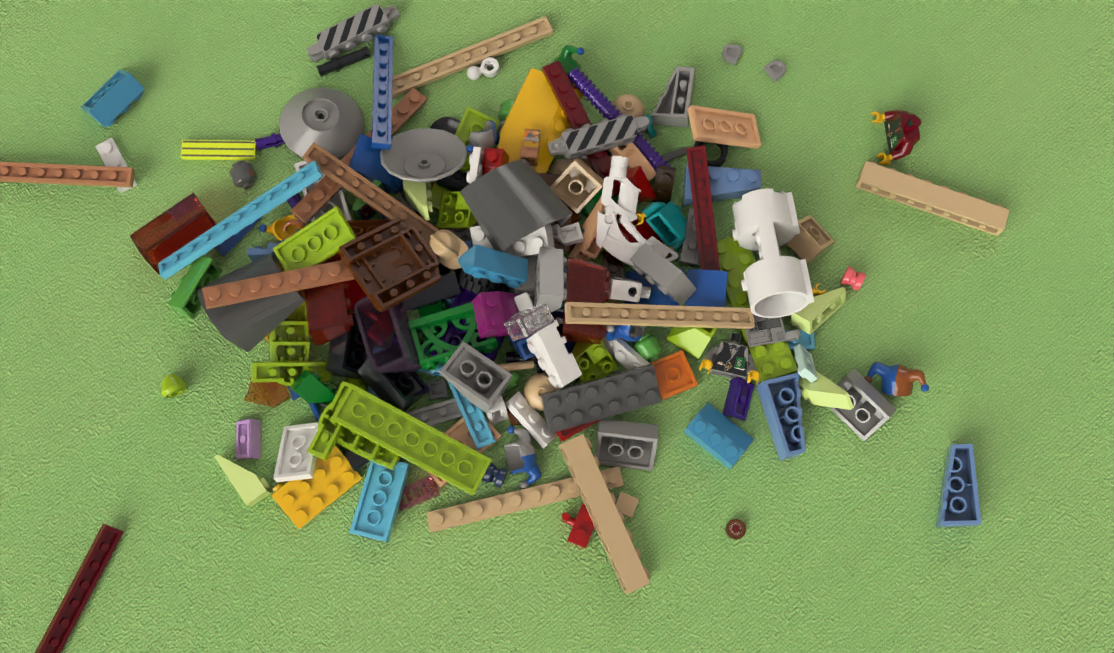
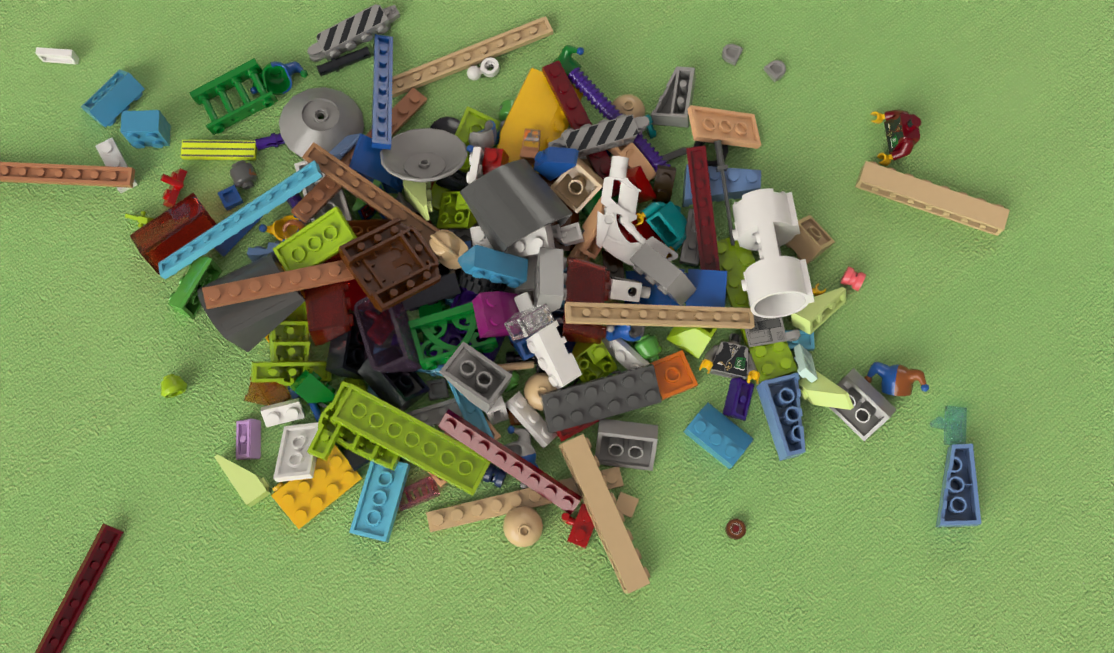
(57, 55): none -> white tile
(142, 219): none -> lime piece
(145, 128): none -> dark azure brick
(176, 184): none -> red plate
(225, 82): none -> green fence
(230, 197): none -> blue plate
(277, 77): none -> green piece
(282, 412): none -> white plate
(345, 146): none -> medium blue slope
(509, 462): none -> plate
(523, 526): none -> tan cylinder
(555, 161): none -> blue slope
(721, 168): none -> dark grey sword
(953, 426): none -> clear light blue plate

